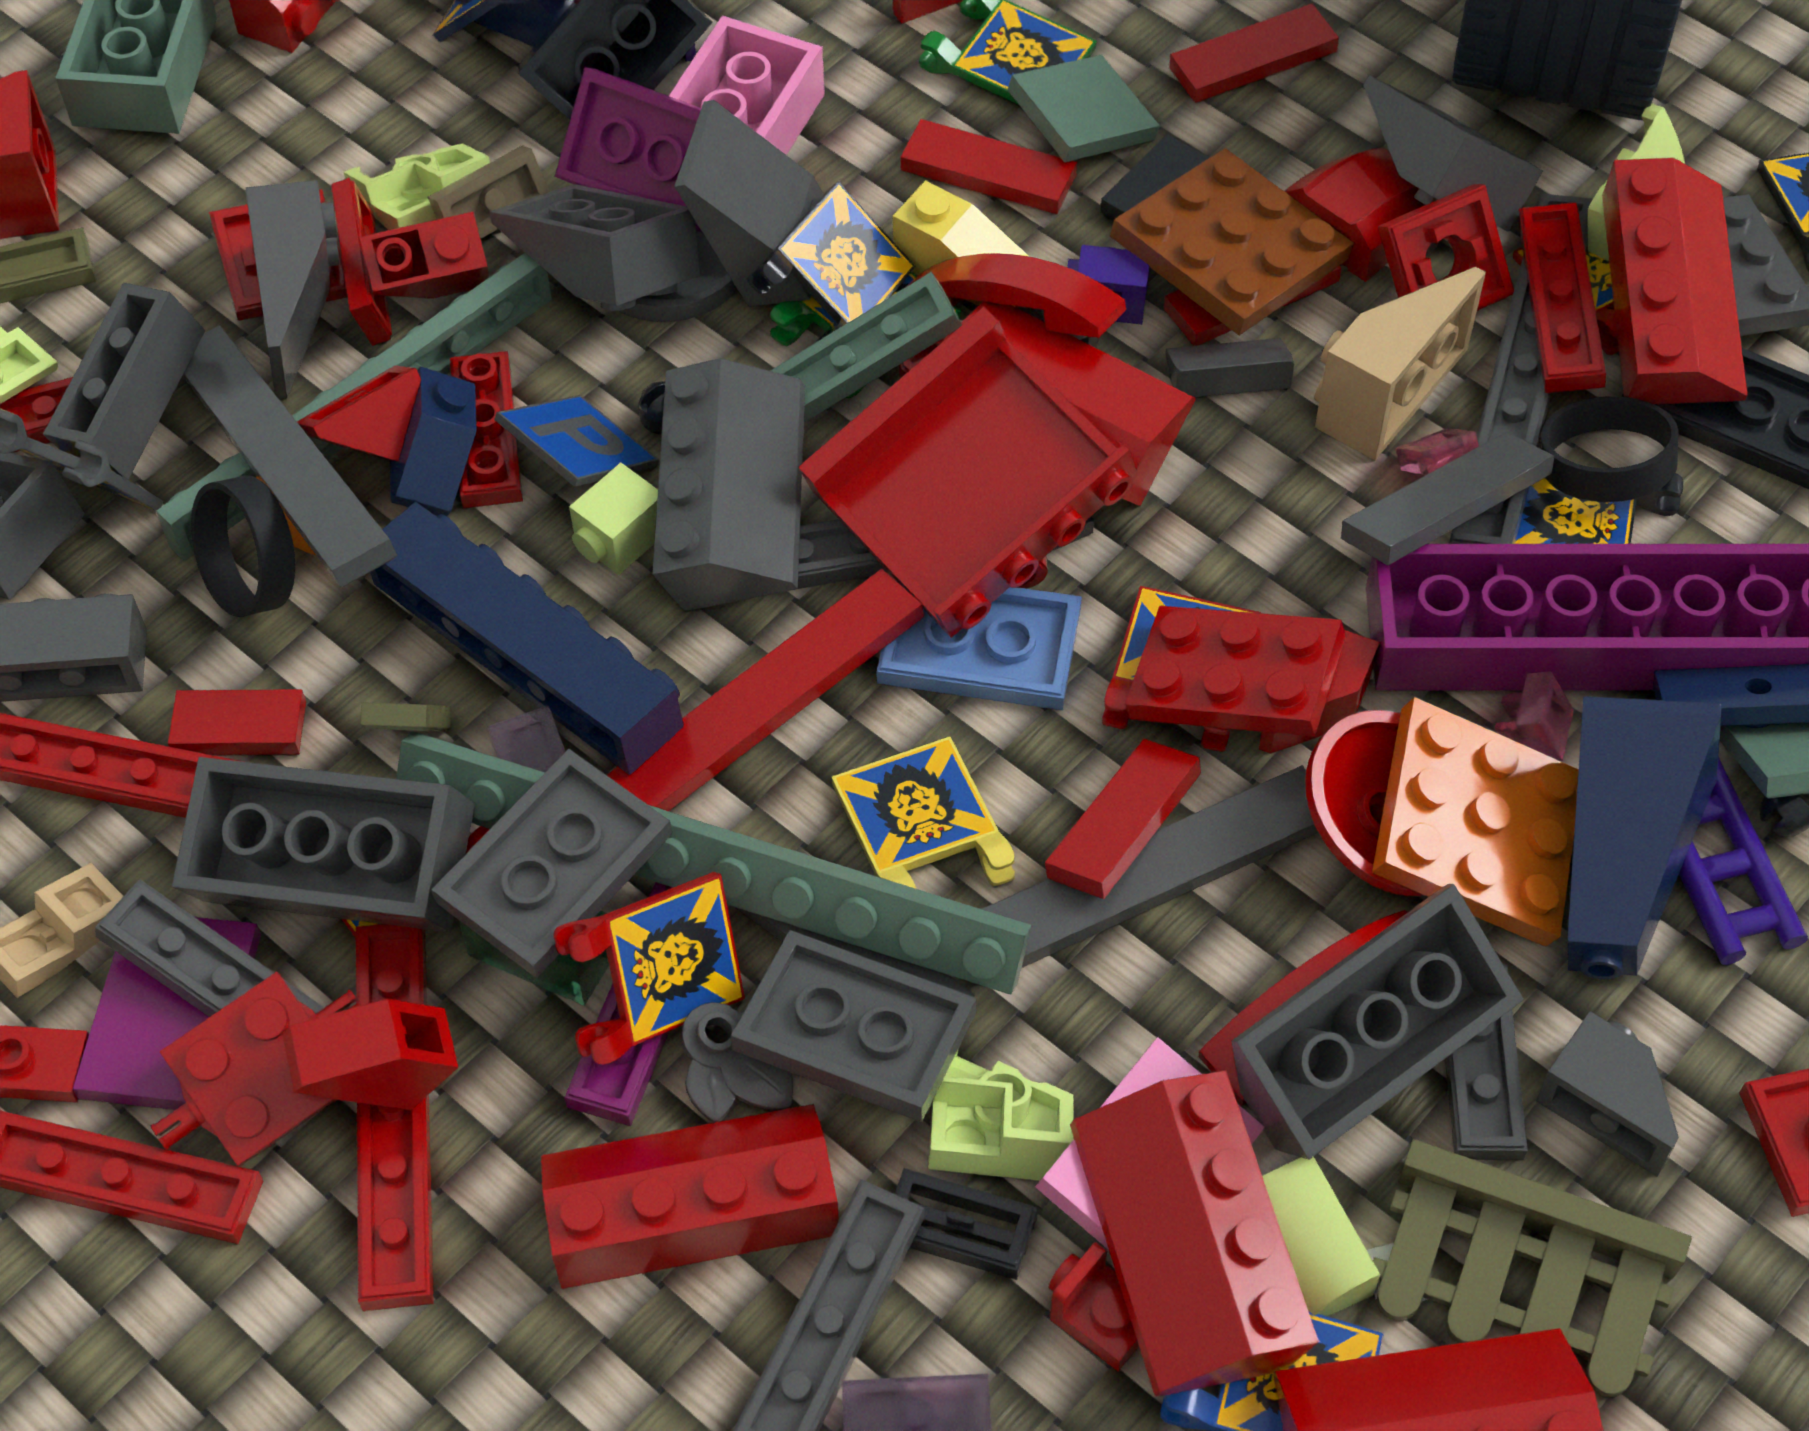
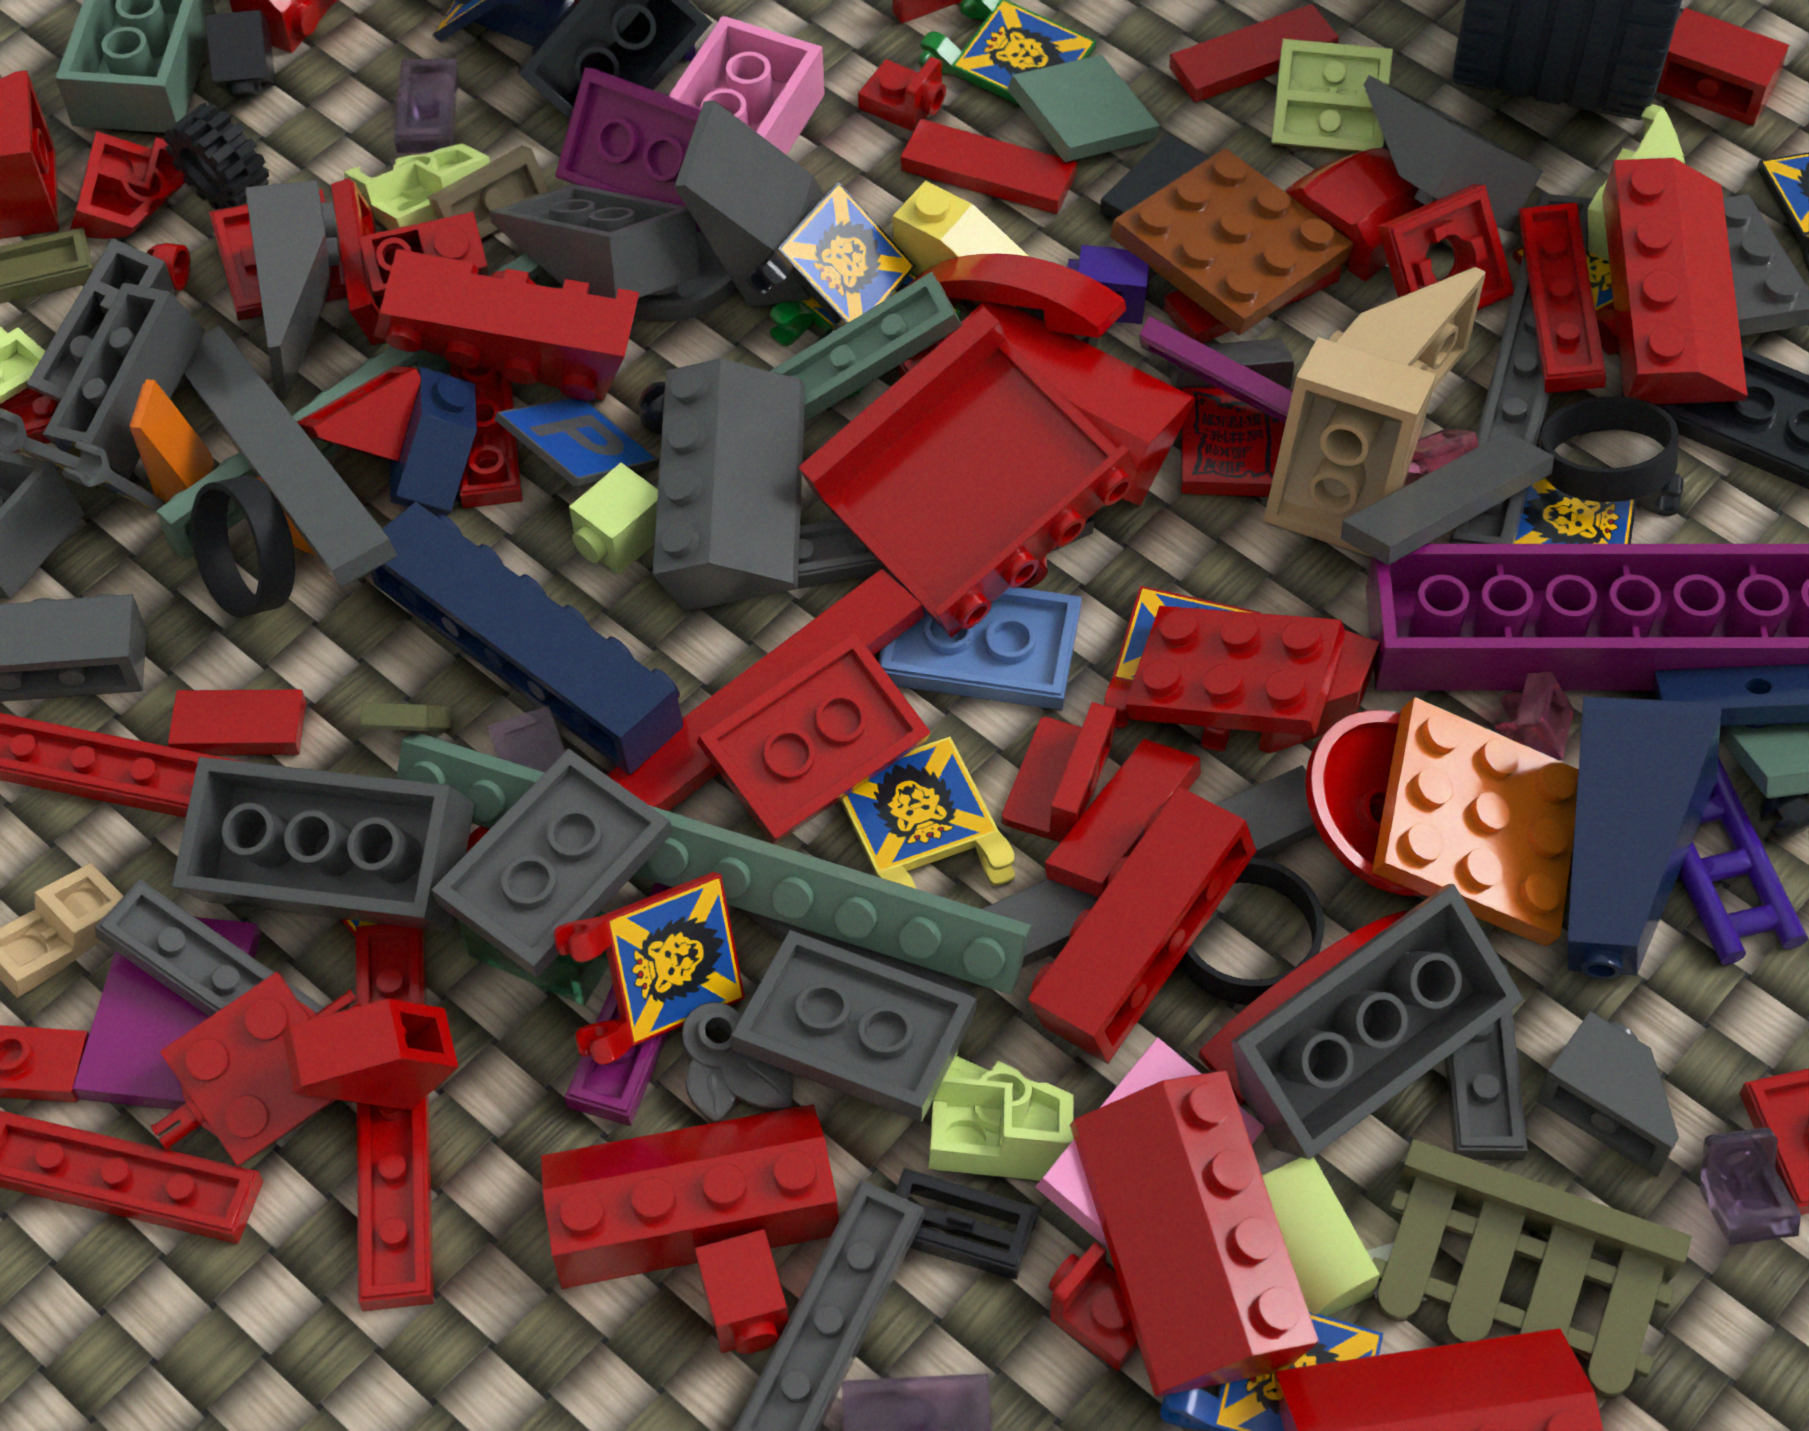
(65, 352): none -> dark grey slope
(123, 186): none -> red slope
(167, 444): none -> orange slope
(177, 262): none -> red hinge
(215, 156): none -> black tyre
(240, 52): none -> black brick
(426, 105): none -> clear purple plate
(507, 323): none -> red wedge
(743, 1292): none -> red brick
(813, 738): none -> red plate
(903, 94): none -> red bracket
(1060, 774): none -> red panel
(1141, 923): none -> red brick
(1215, 369): none -> magenta tile
(1227, 446): none -> red tile
(1292, 886): none -> black tyre
(1324, 96): none -> yellowish green slope
(1345, 438): none -> tan slope
(1721, 66): none -> red brick
(1745, 1187): none -> clear purple bracket

